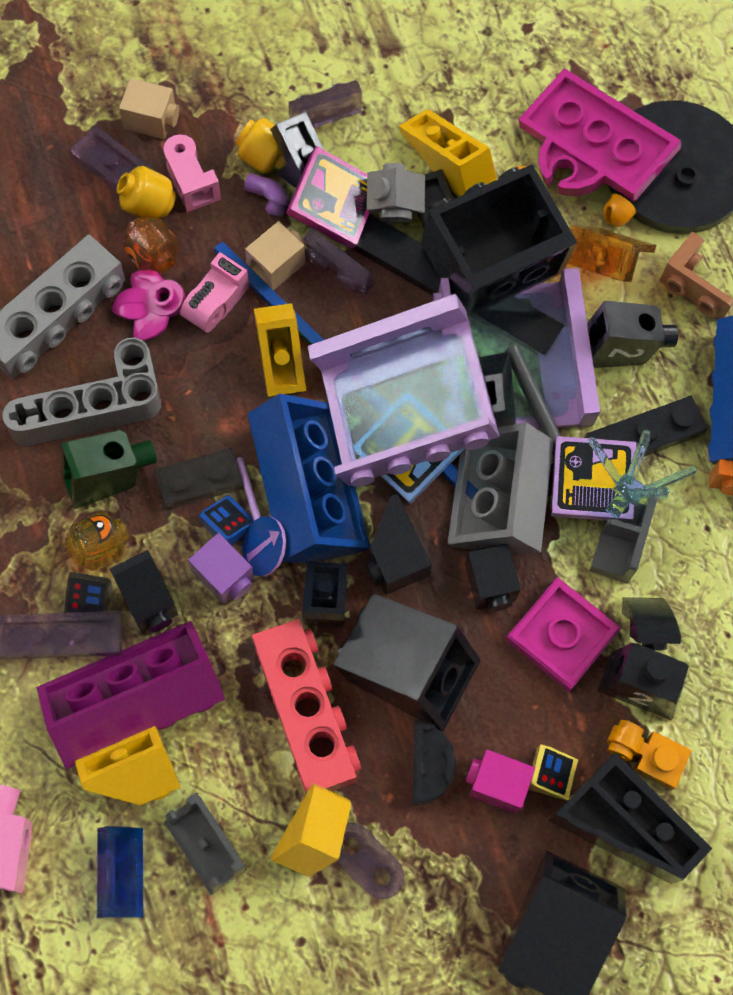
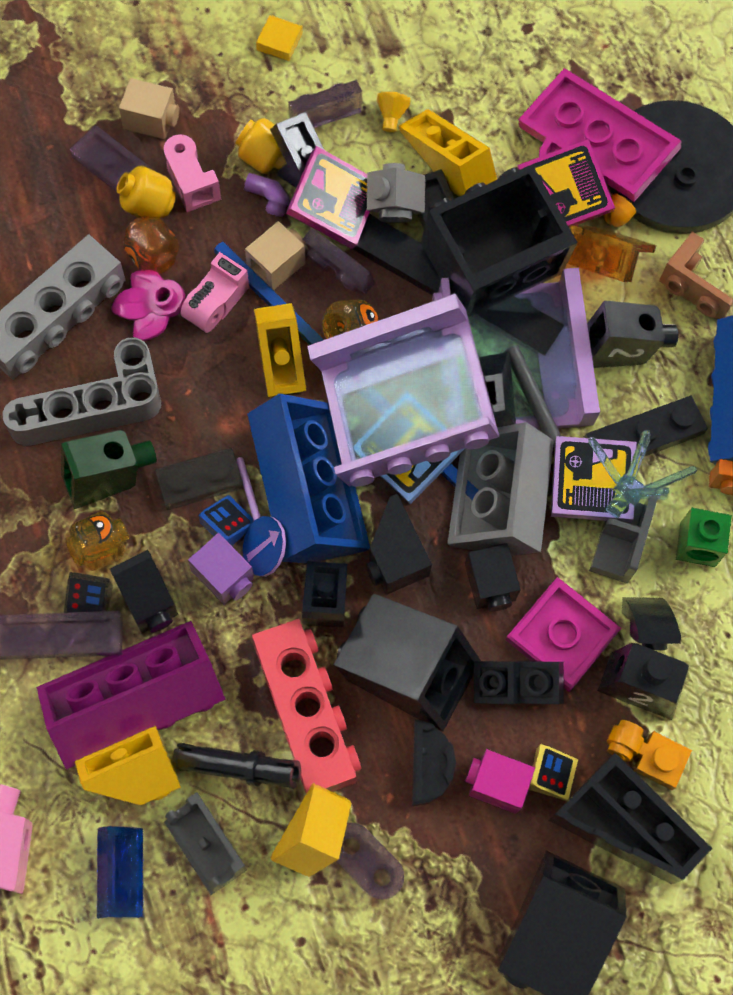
(252, 767): none -> black pin
(279, 38): none -> yellow tile
(347, 316): none -> clear yellow head
(392, 108): none -> yellow rock
(519, 682): none -> black slope
(574, 182): none -> tile
(703, 537): none -> green brick

